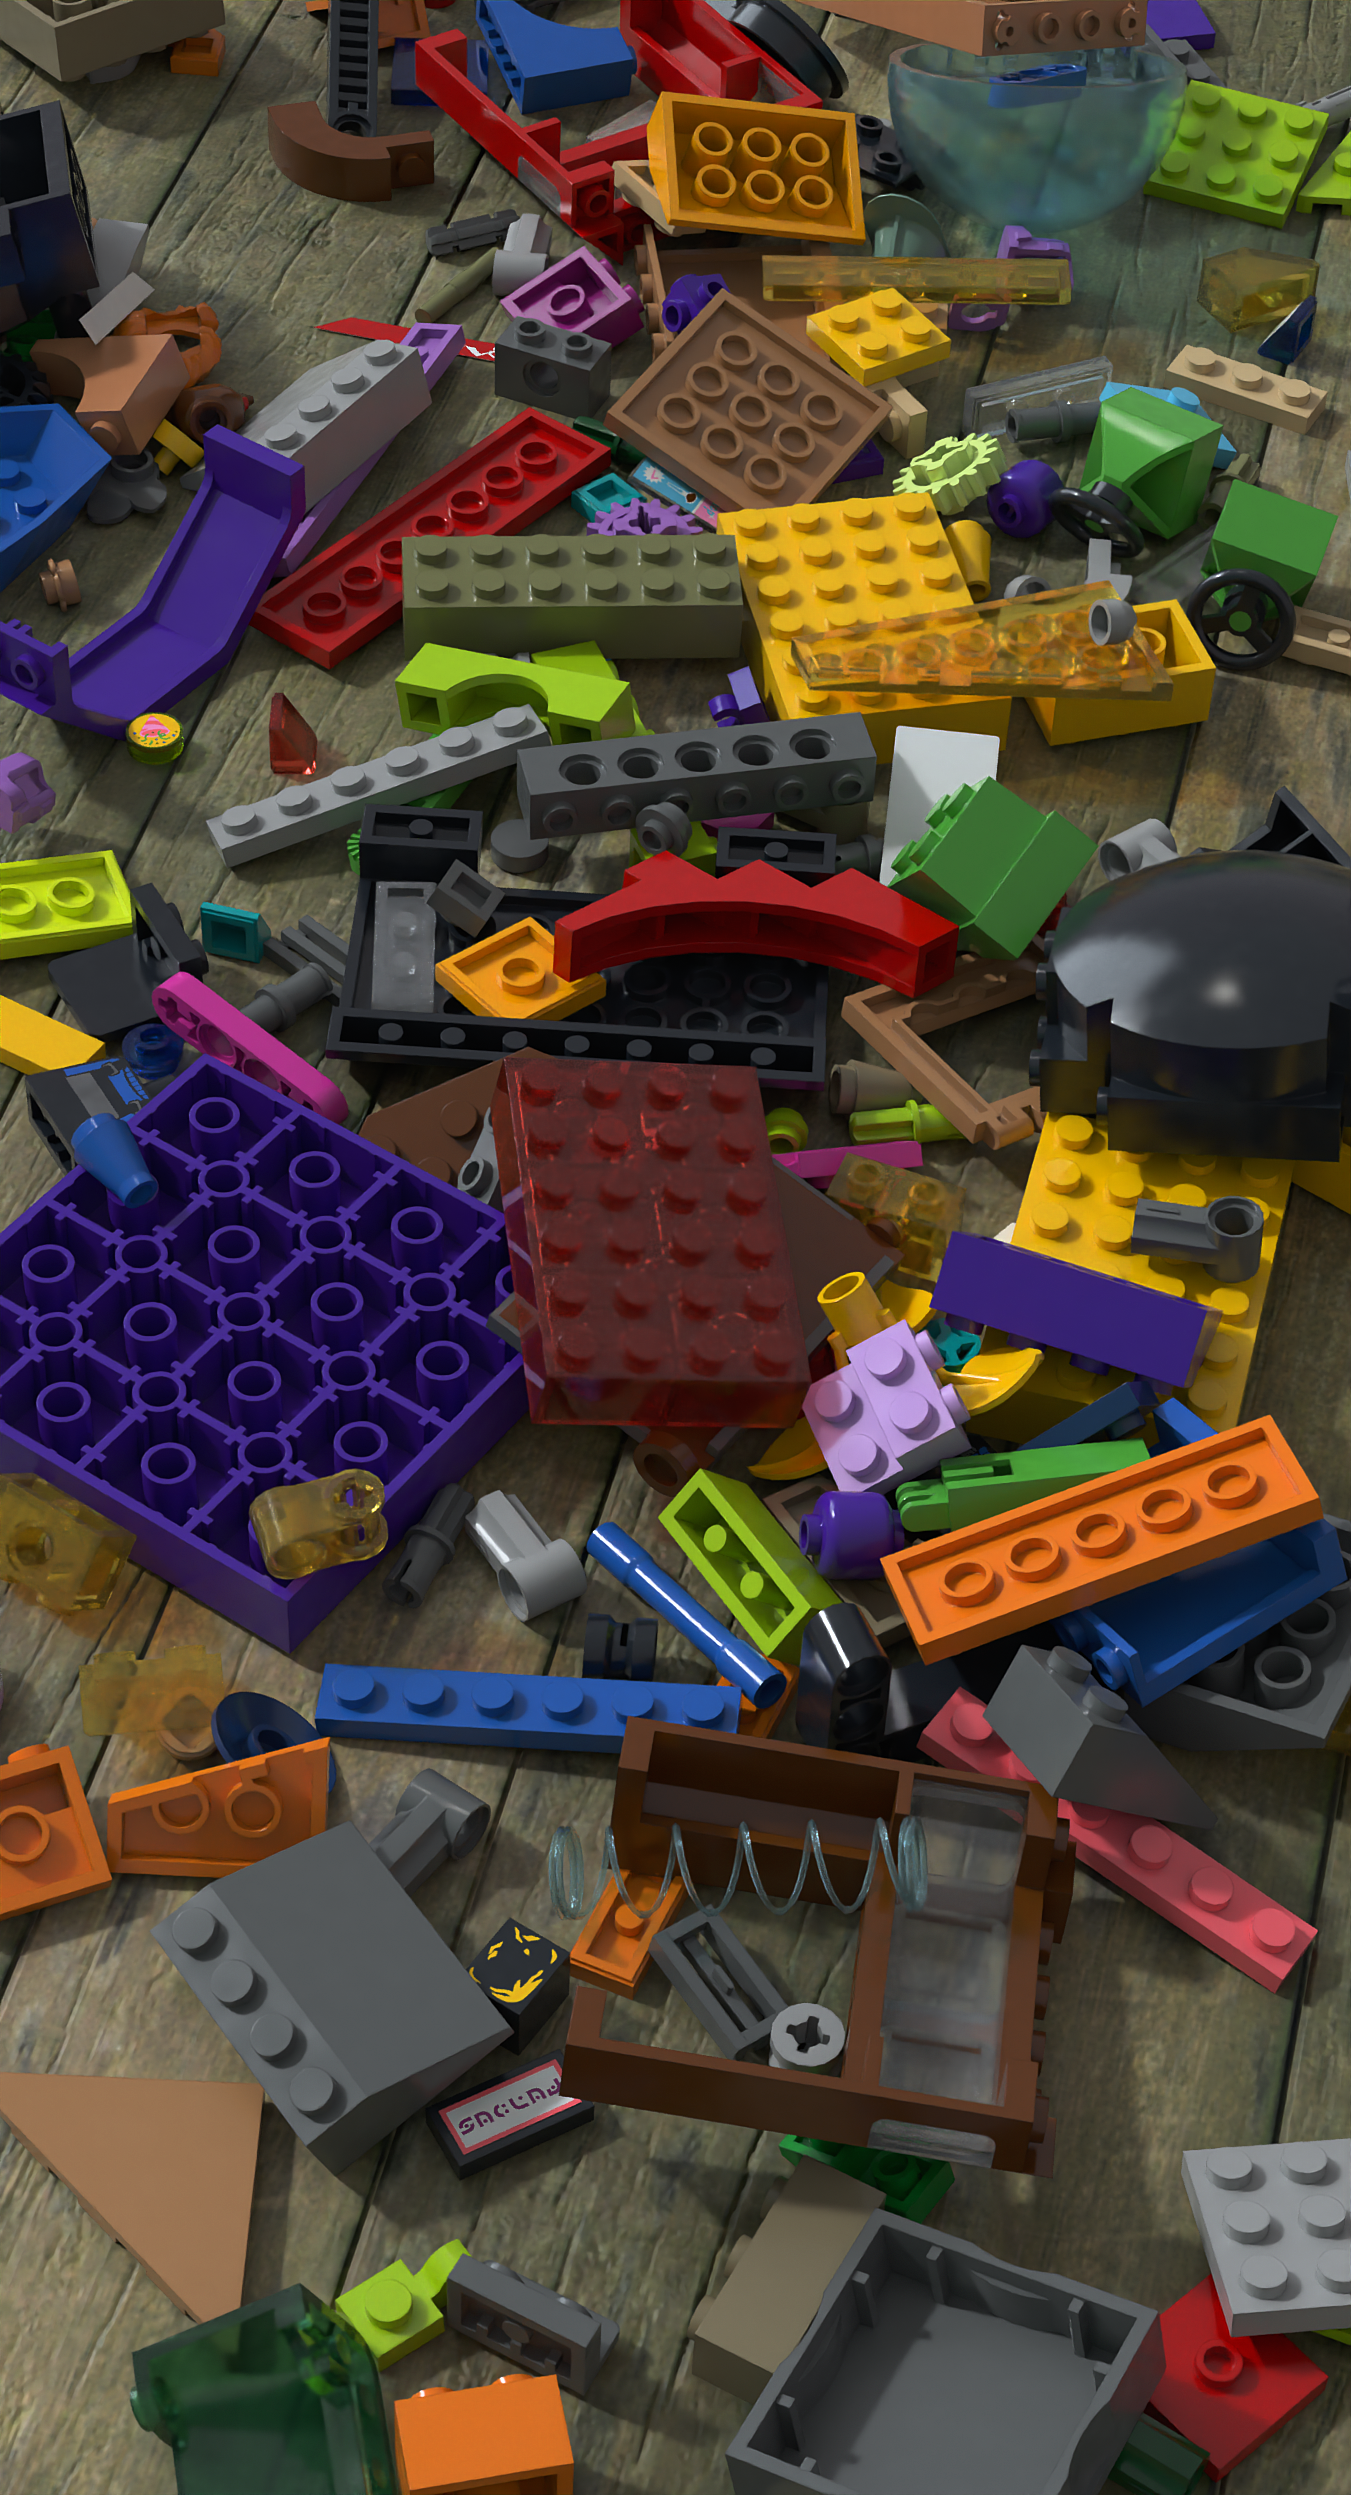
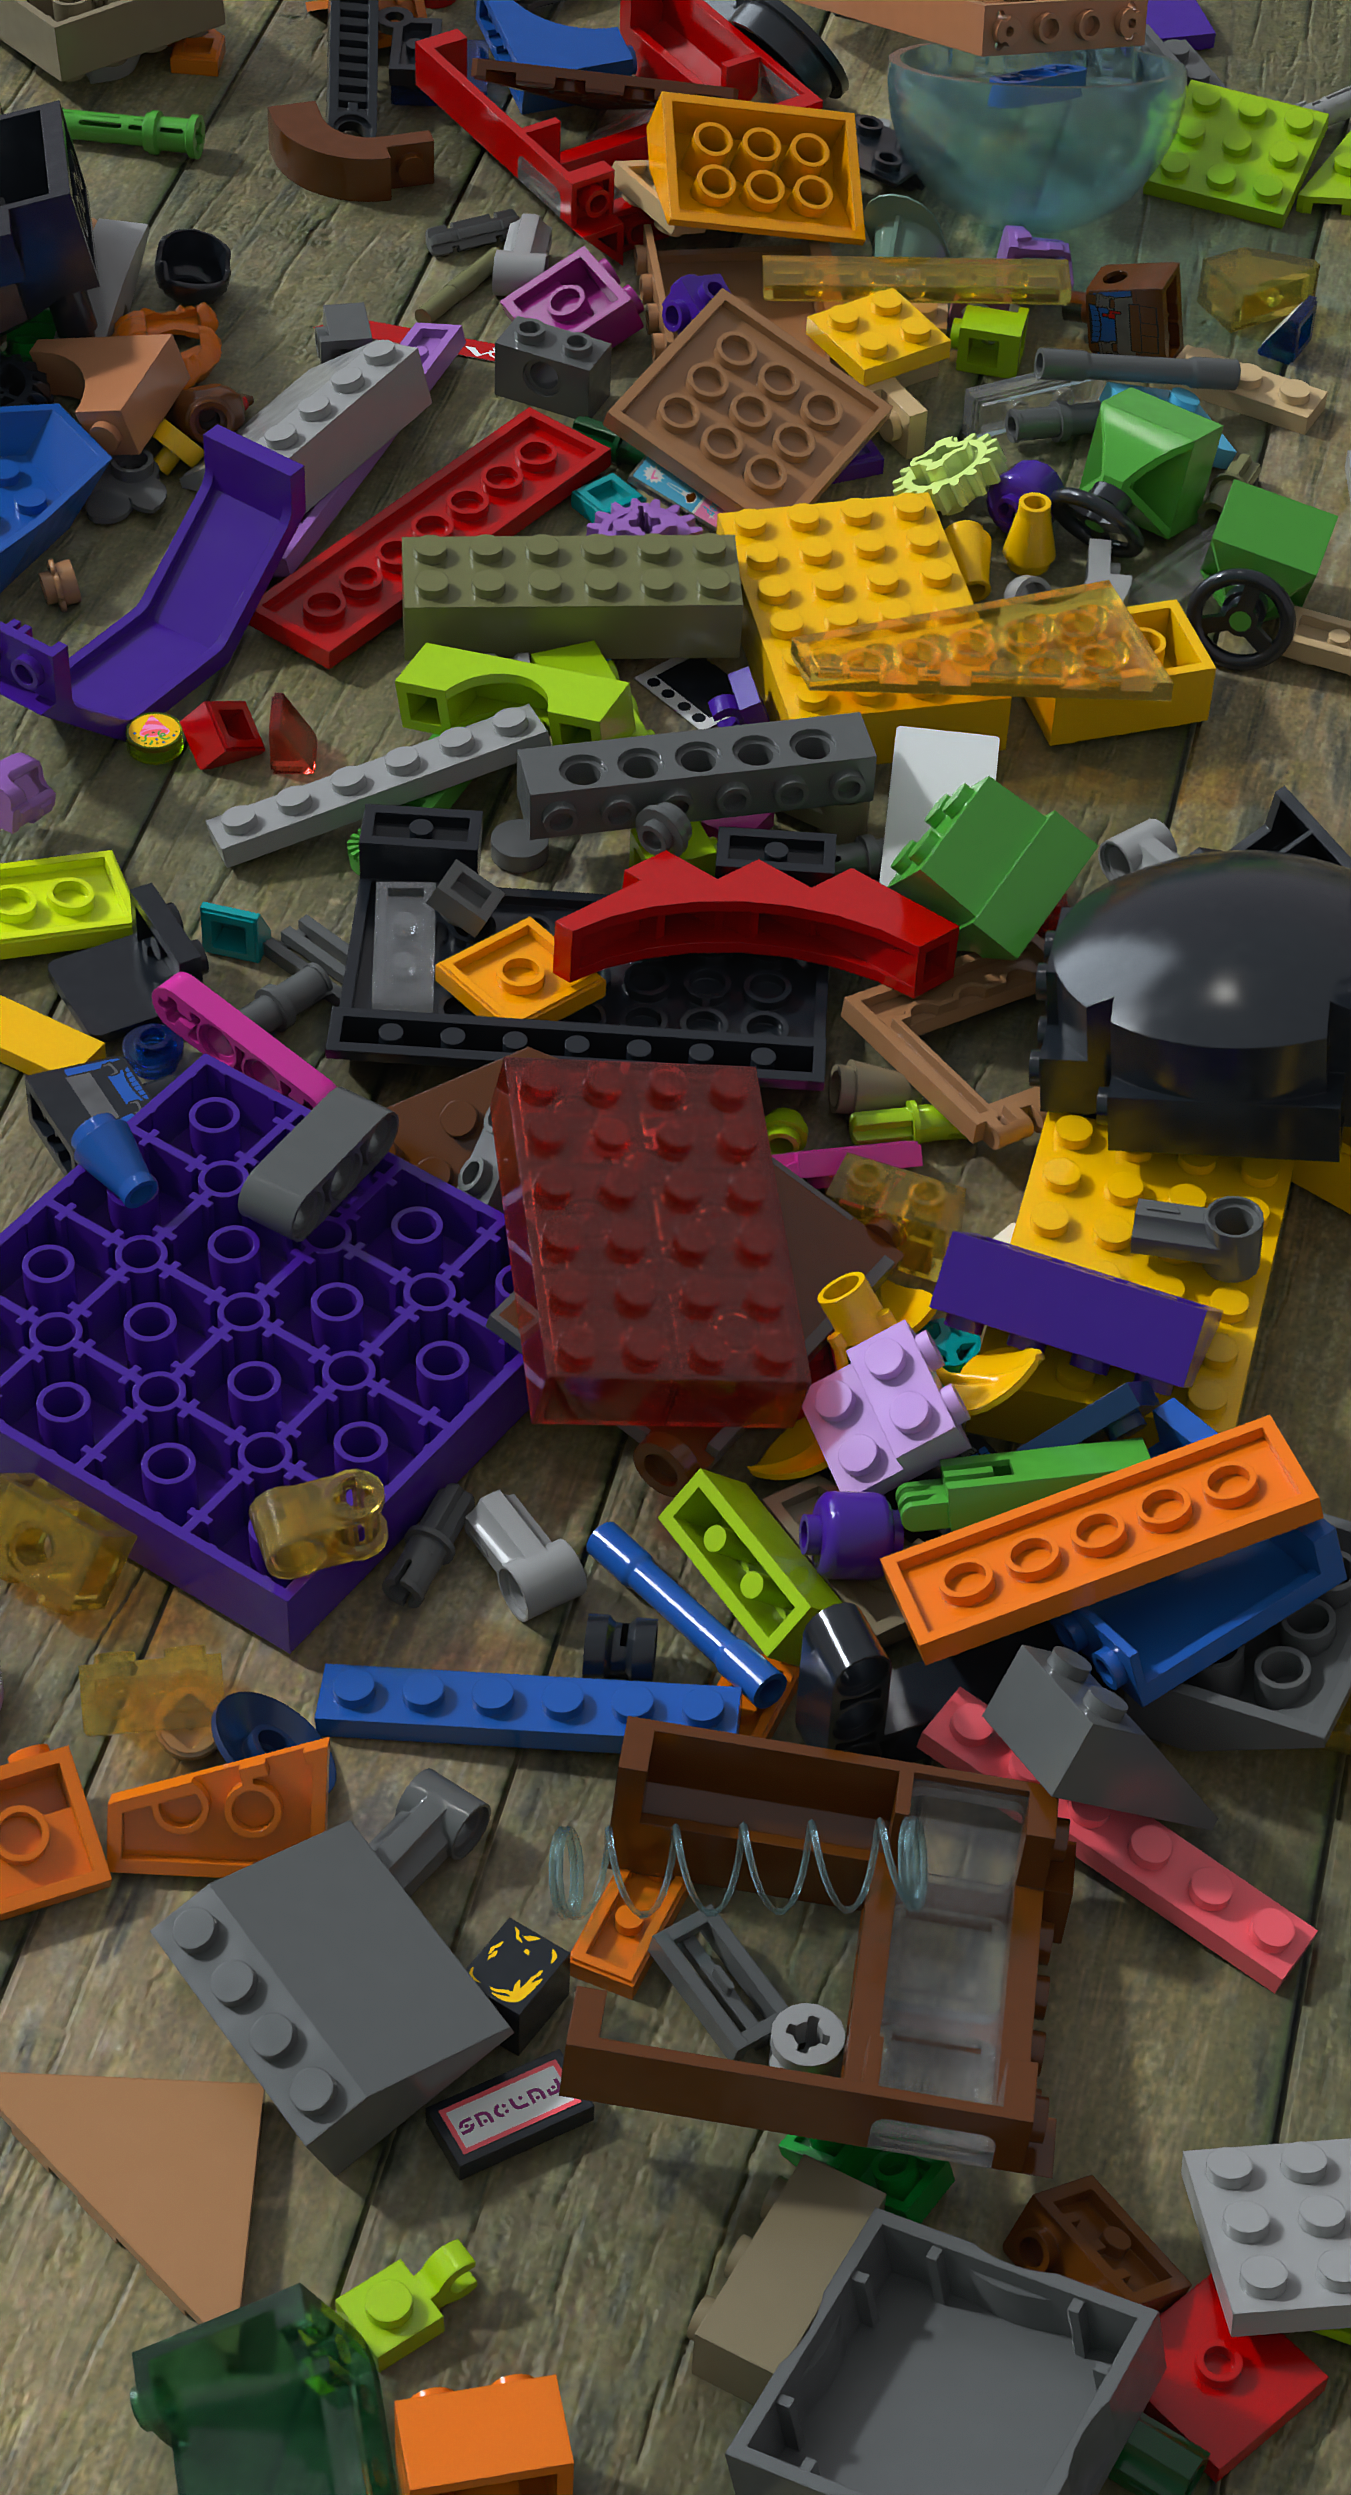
(115, 306): white sticker -> none
(152, 132): none -> bright green pin
(192, 266): none -> black hair
(221, 733): none -> red slope
(318, 1164): none -> dark grey beam
(342, 331): none -> dark grey brick
(405, 33): none -> black hinge
(528, 2322): dark grey bracket -> none
(589, 88): none -> reddish brown tile
(688, 687): none -> black sticker
(990, 341): none -> lime brick
(1031, 537): none -> yellow cone
(1082, 366): none -> dark grey piece
(1094, 2241): none -> reddish brown bracket
(1111, 621): light grey hinge -> none
(1131, 310): none -> reddish brown torso

